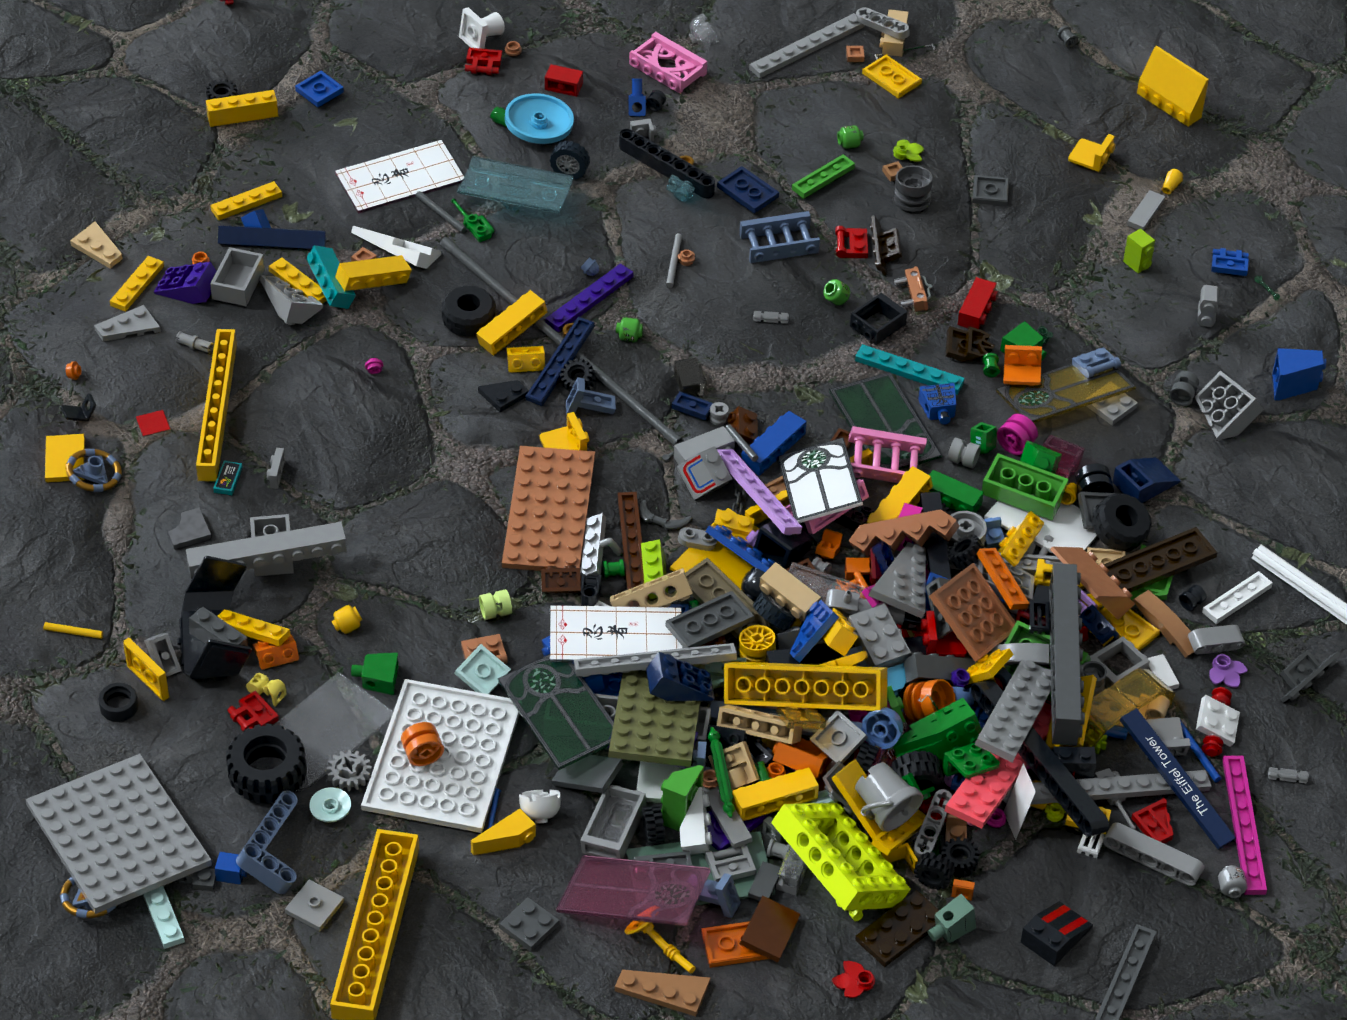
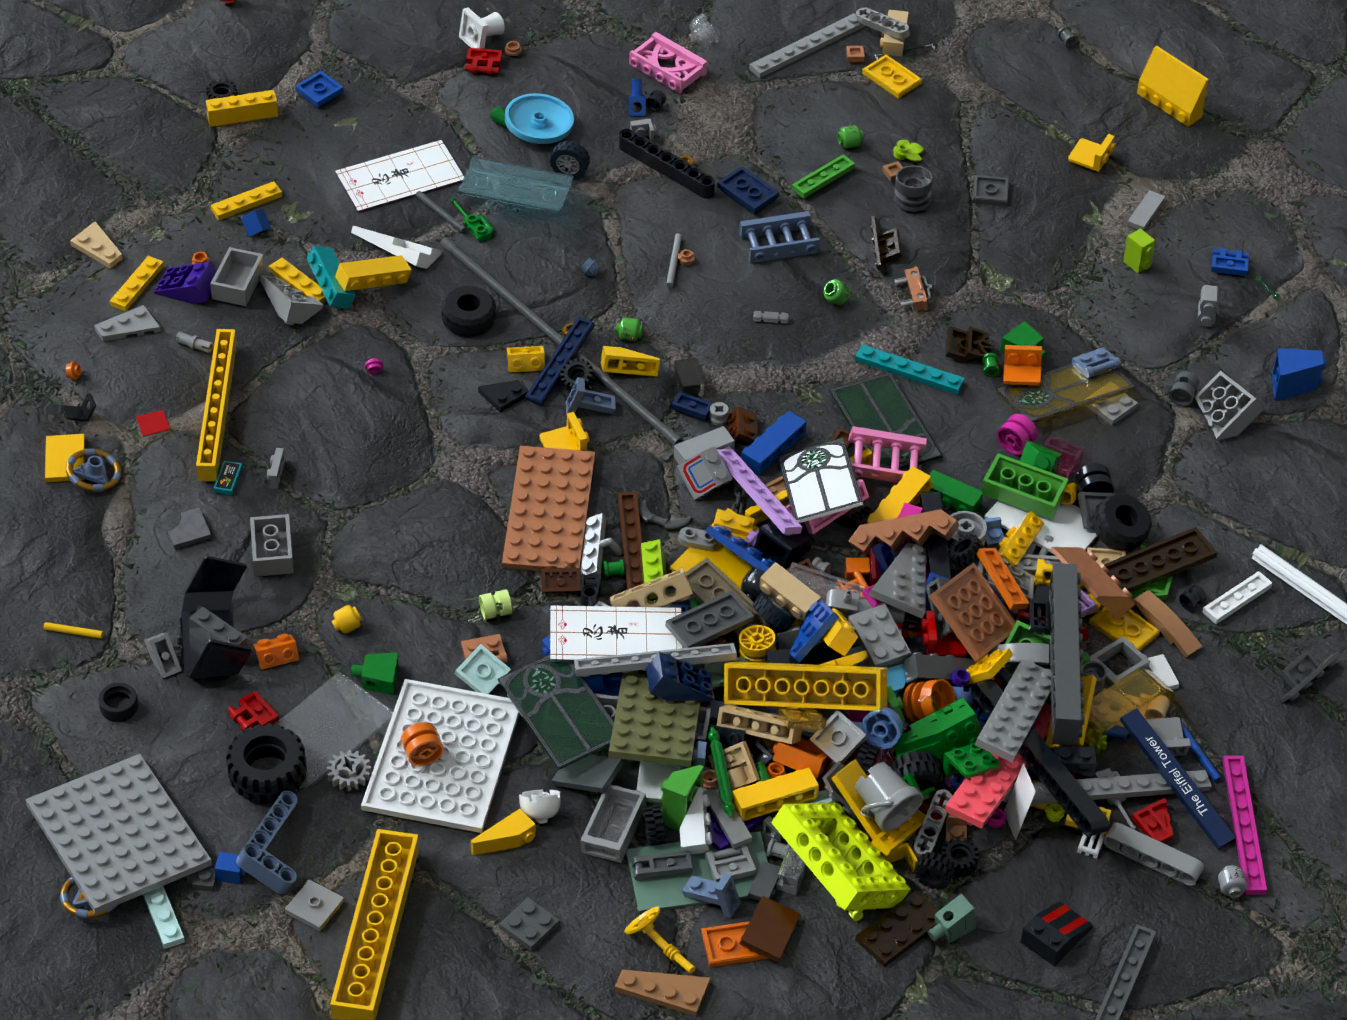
(146, 669): yellow tile -> none
(256, 628): yellow plate -> none
(261, 683): light yellow leg -> none
(271, 237): dark blue tile -> none
(274, 548): light grey brick -> none
(330, 798): light aqua dish -> none
(363, 254): nougat plate -> none
(494, 807): blue piece -> none
(511, 322): yellow brick -> none
(563, 80): red brick -> none
(589, 297): dark purple plate -> none
(628, 362): none -> yellow slope
(633, 890): clear pink piece -> none
(682, 189): clear light blue plate -> none
(742, 443): dark grey bar -> none
(830, 544): orange bracket -> none
(851, 979): red plate -> none
(857, 242): red plate -> none
(888, 308): black window -> none
(938, 401): blue torso -> none
(963, 887): orange tile -> none
(964, 453): light grey wheel -> none
(977, 303): red brick -> none
(984, 435): green brick -> none
(1044, 333): clear green plate -> none
(1099, 626): dark blue hips -> none
(1144, 478): dark blue slope -> none
(1172, 180): yellow cone -> none
(1216, 639): light grey beam -> none
(1217, 721): white plate -> none
(1226, 671): medium lavender plate -> none
(1288, 775): light grey axle -> none

